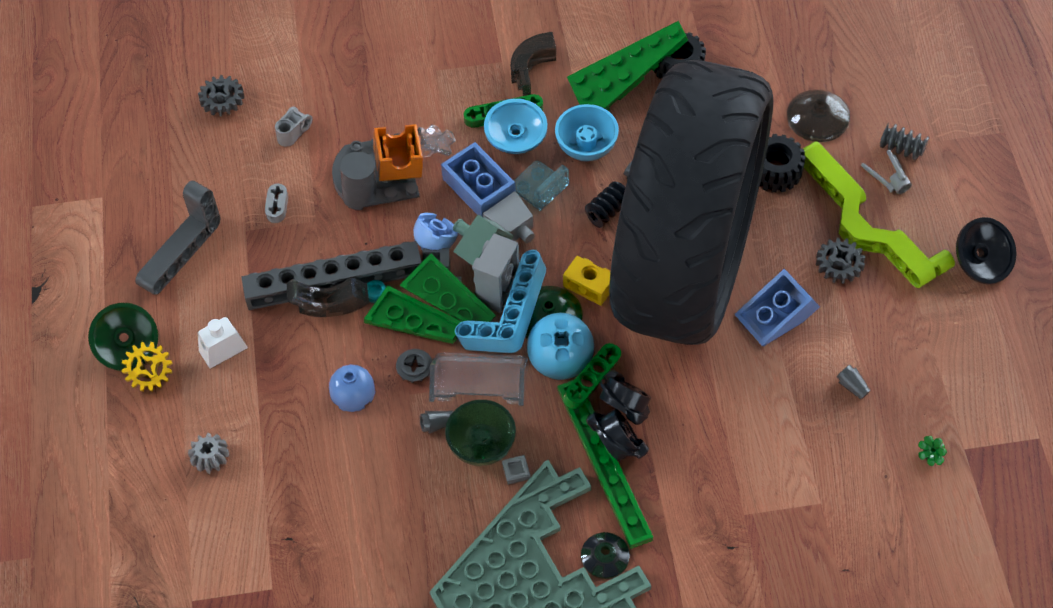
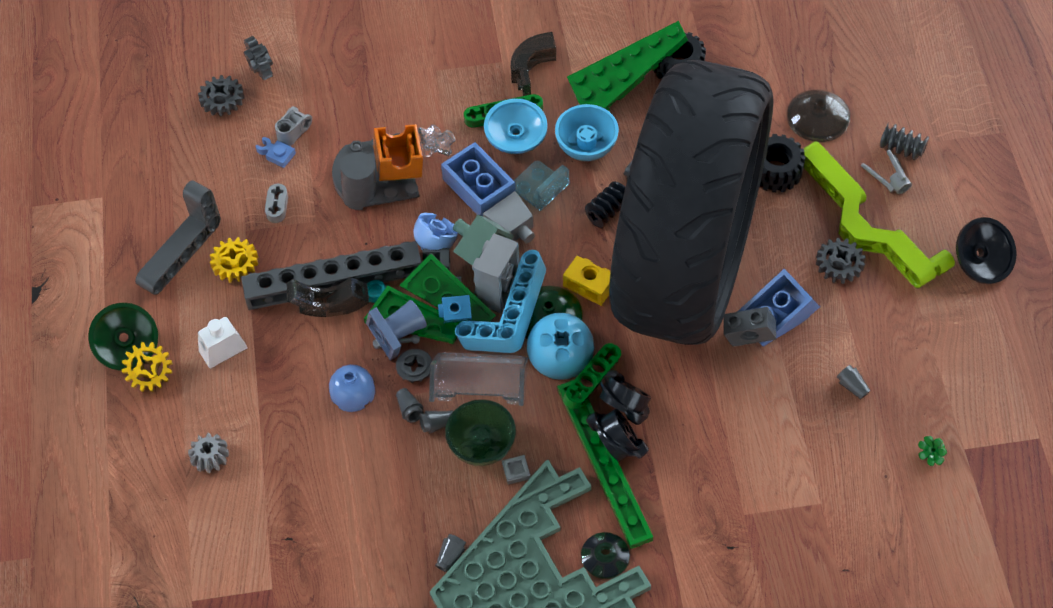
(234, 259): none -> yellow gear
(258, 58): none -> dark grey gear
(276, 153): none -> medium blue plate
(396, 326): none -> sand blue plant
(409, 405): none -> dark grey cone
(414, 339): none -> light grey hinge
(450, 552): none -> dark grey cone
(455, 309): none -> dark azure brick
(750, 326): none -> dark grey brick

